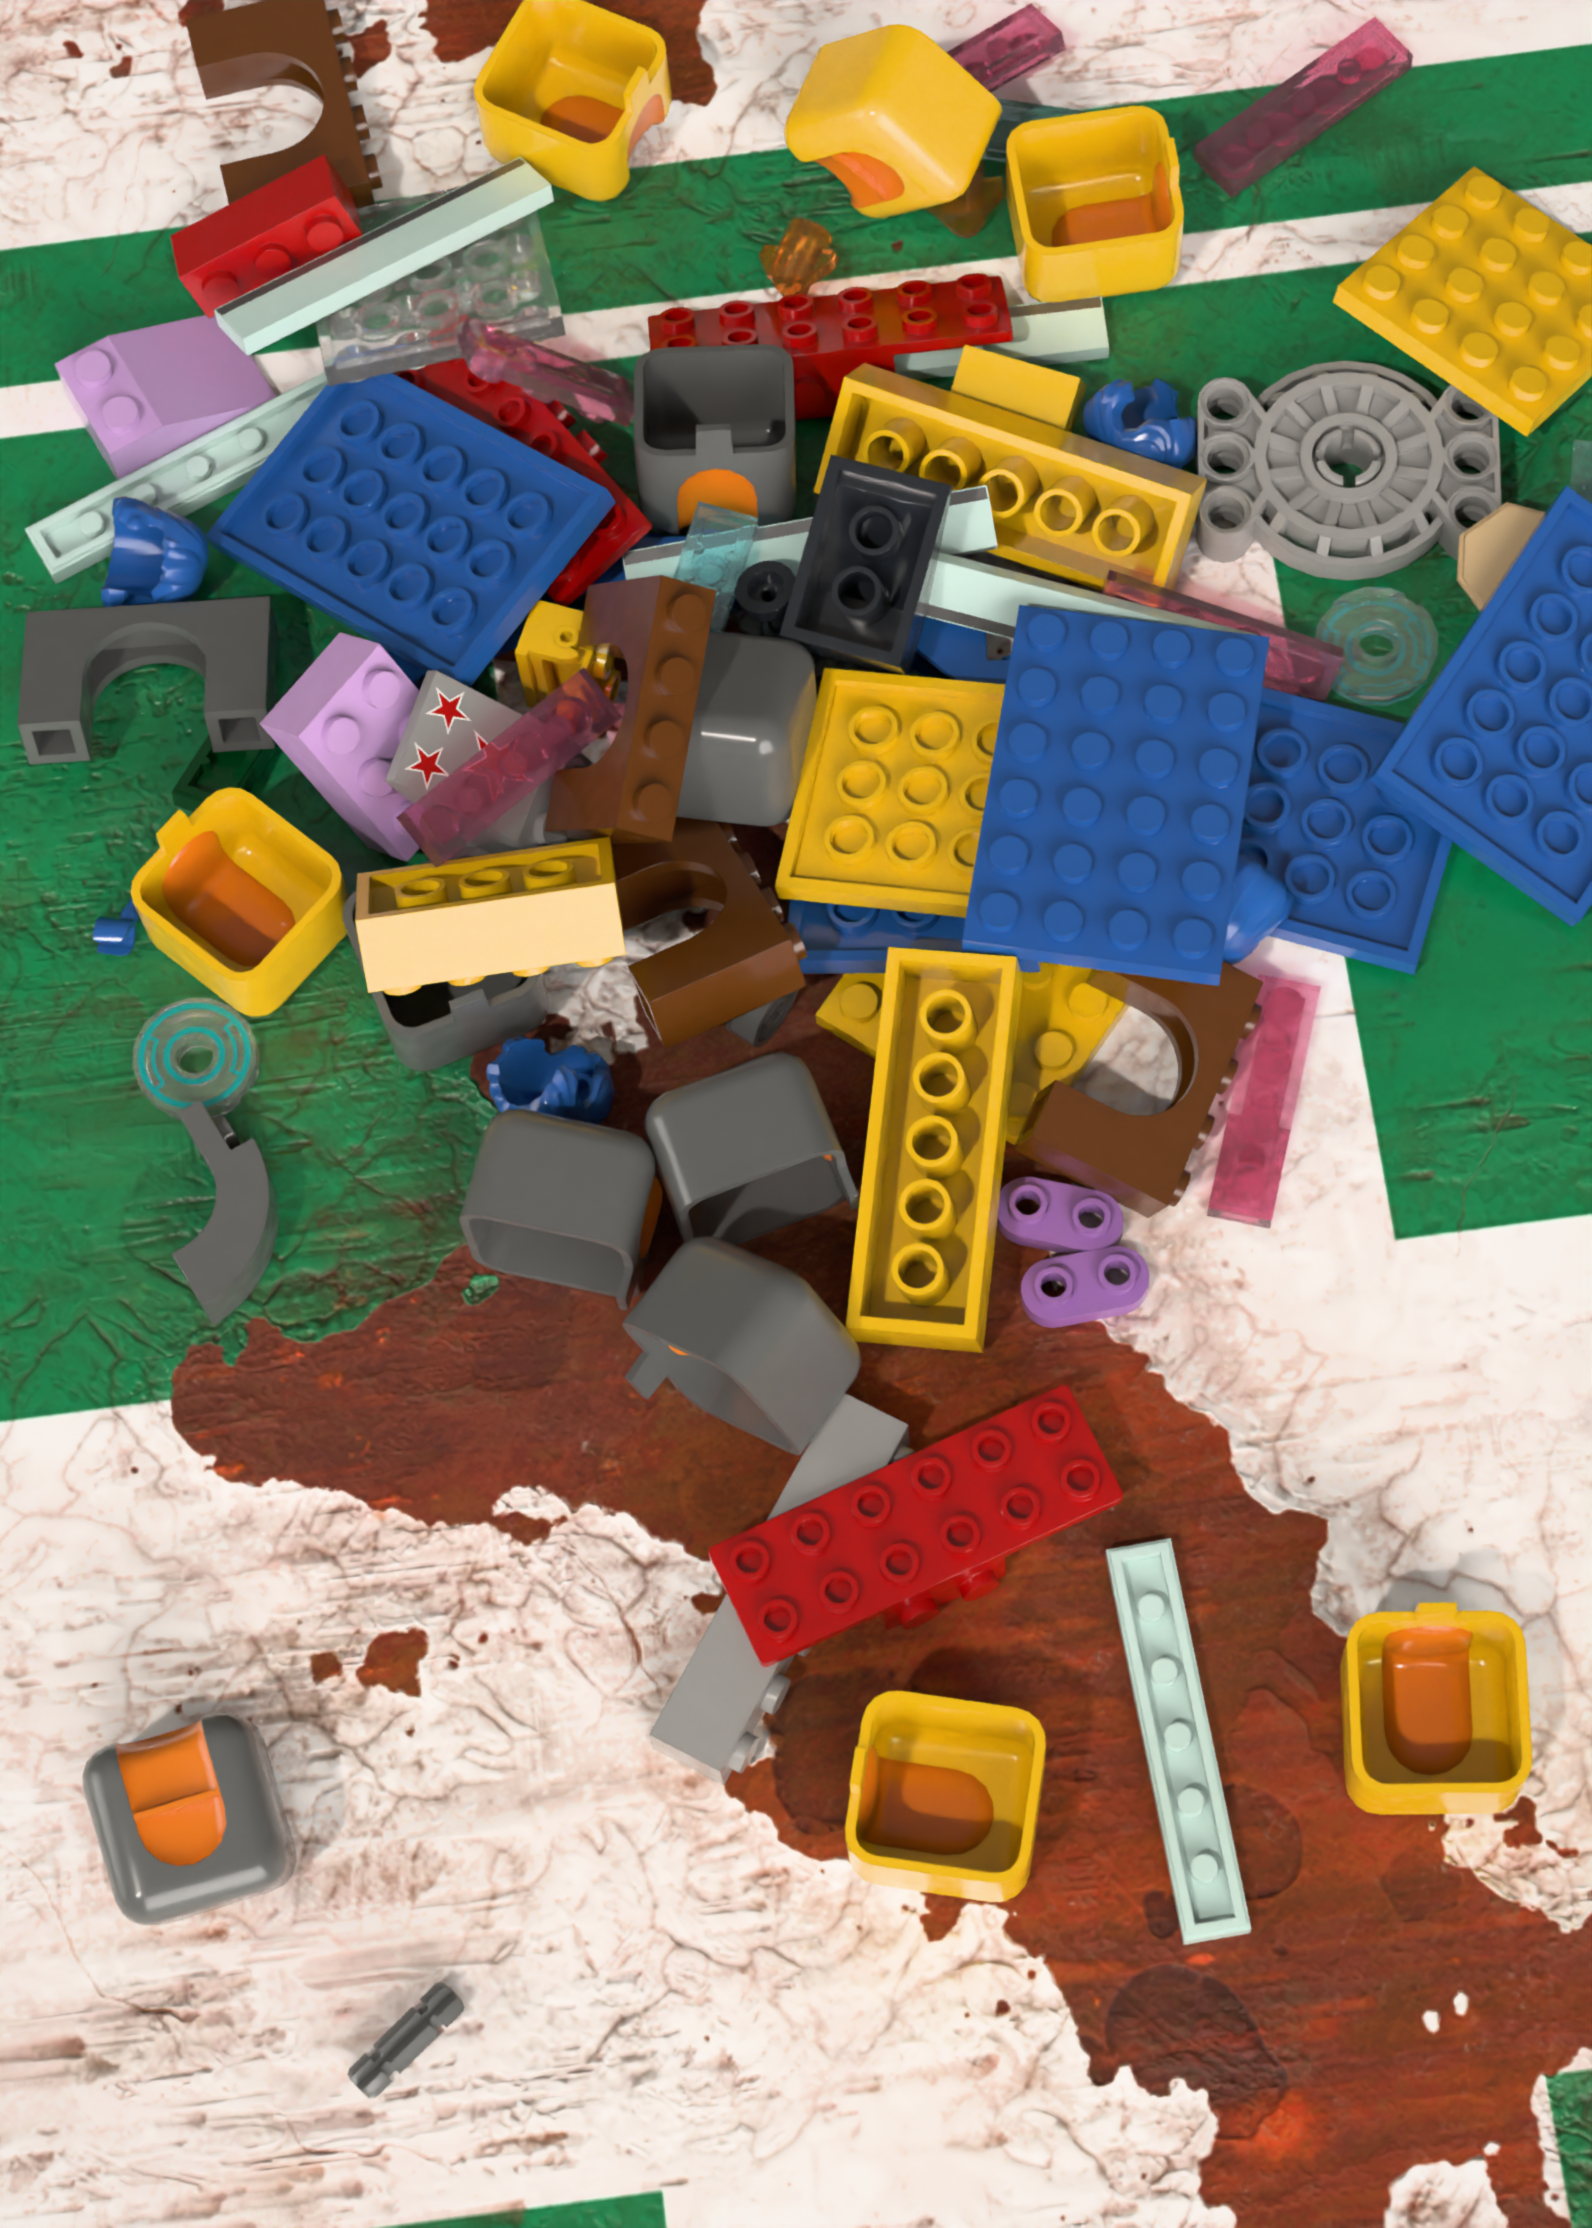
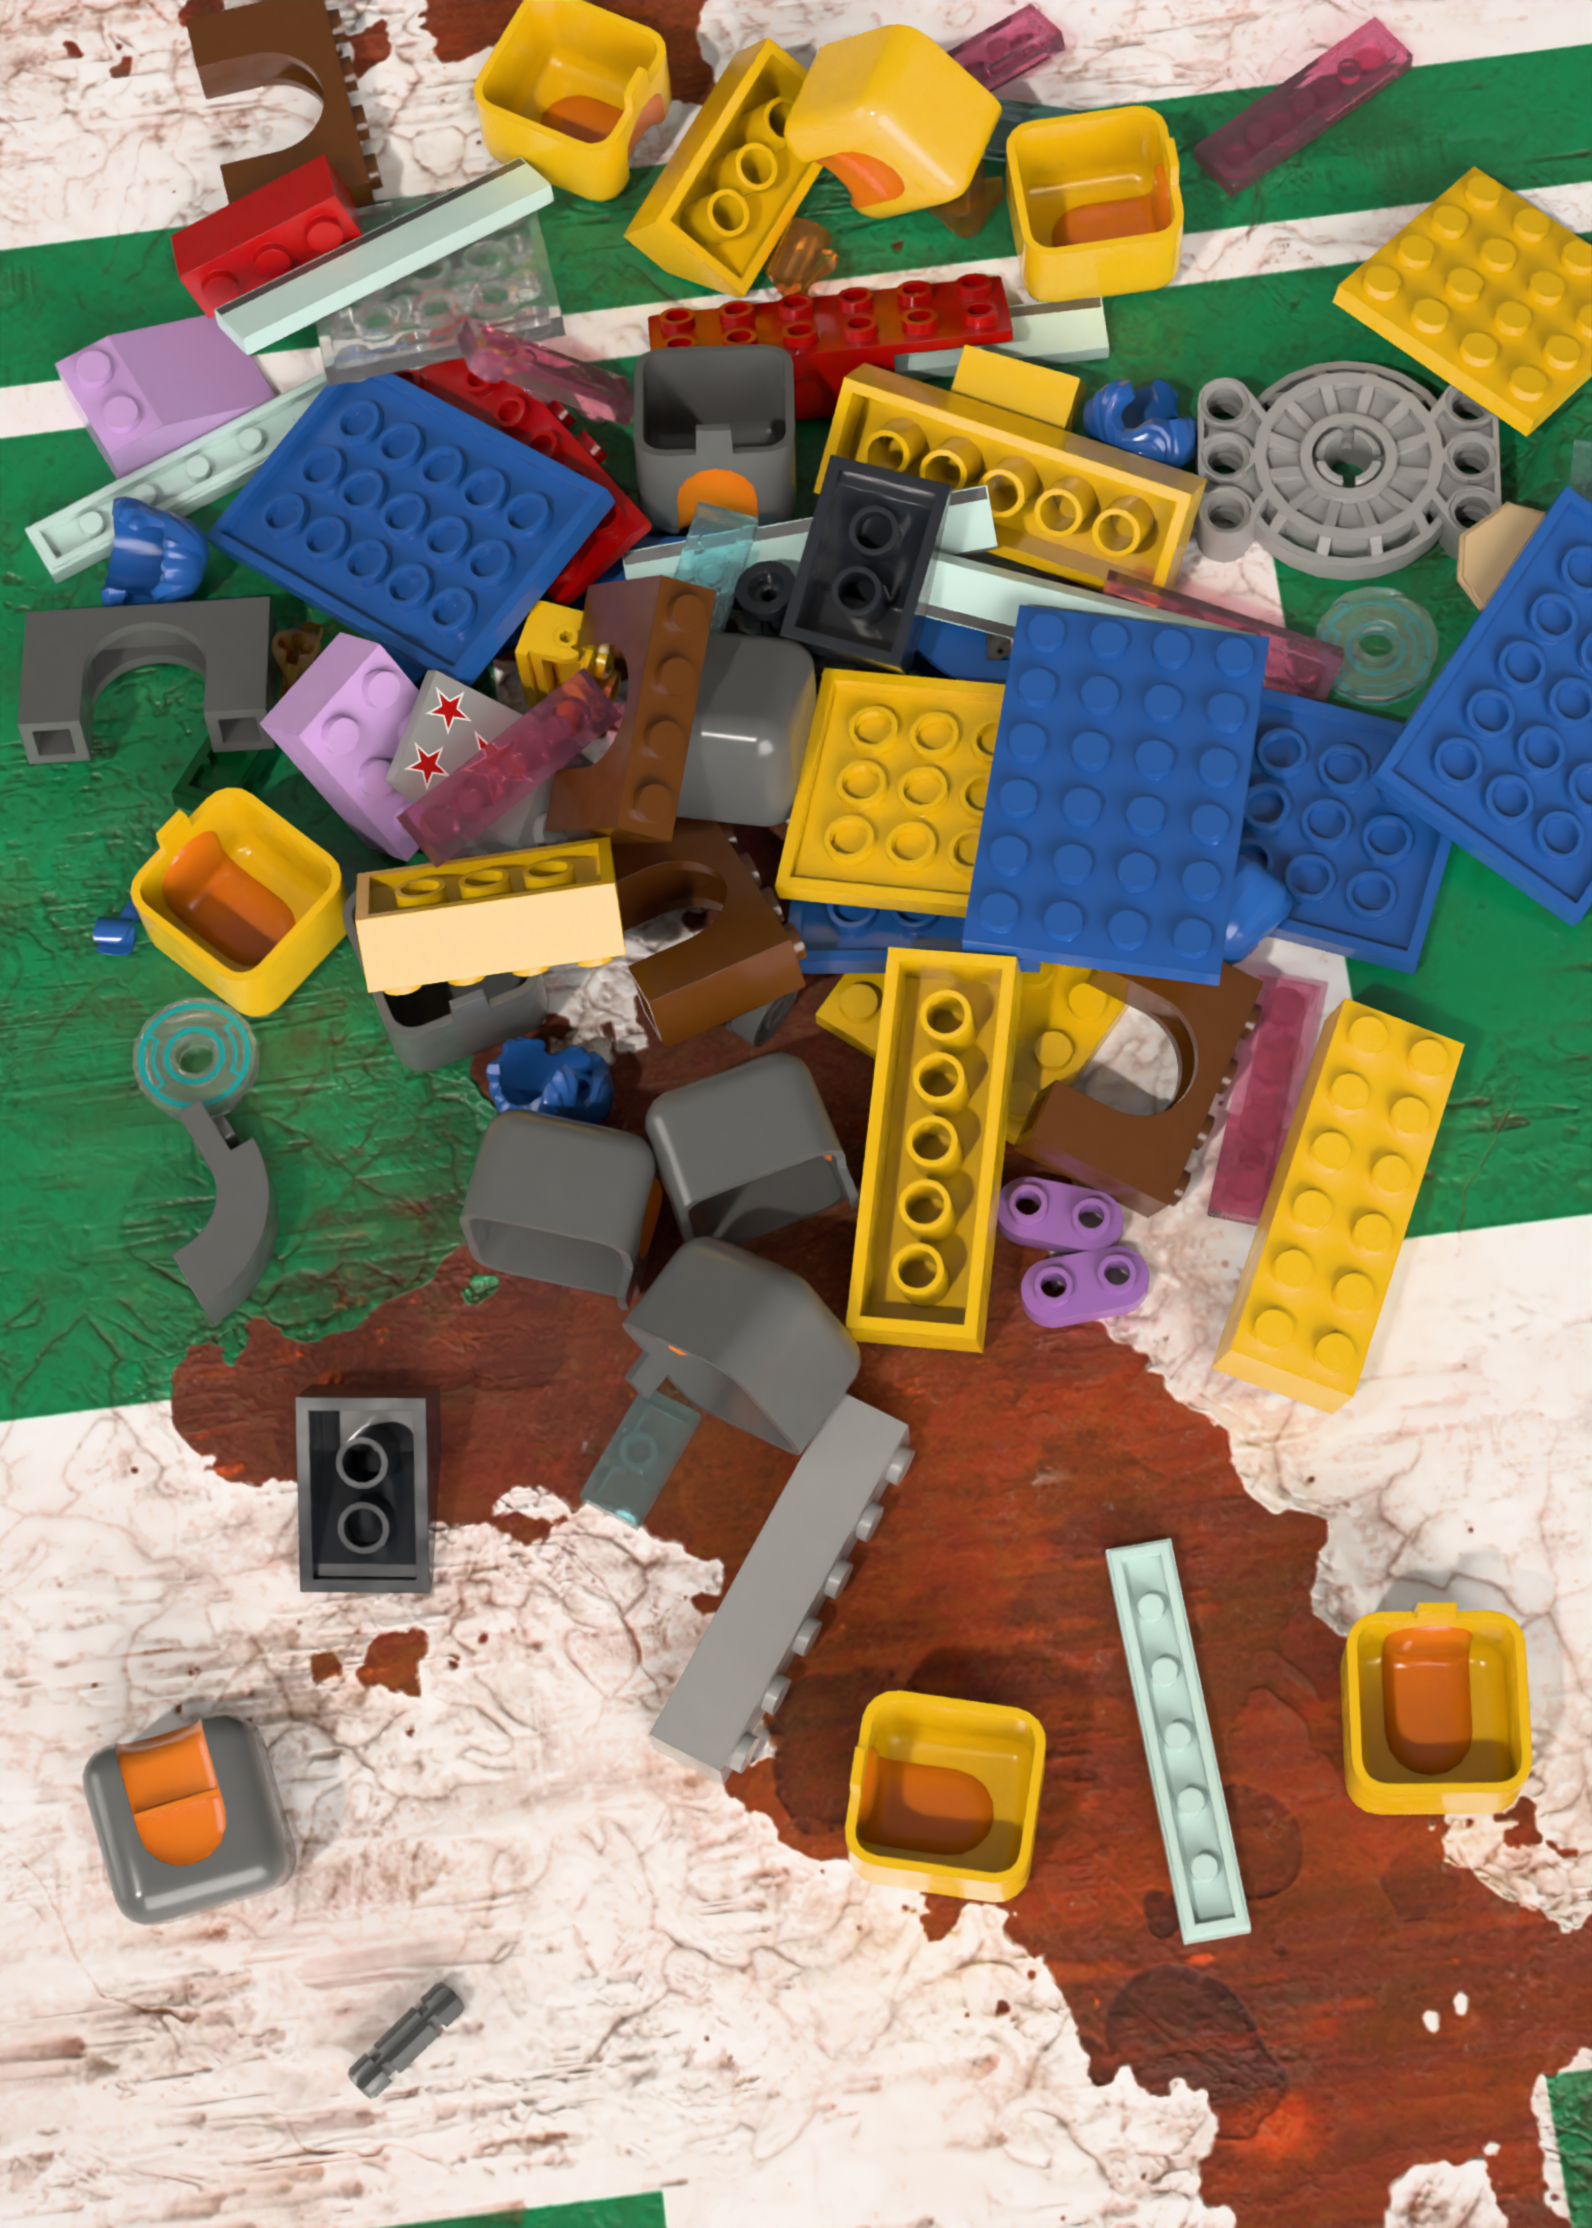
(296, 651): none -> clear orange piece
(367, 1487): none -> black slope
(640, 1458): none -> clear light blue plate
(729, 178): none -> yellow slope
(916, 1529): red bracket -> none
(1338, 1207): none -> yellow brick

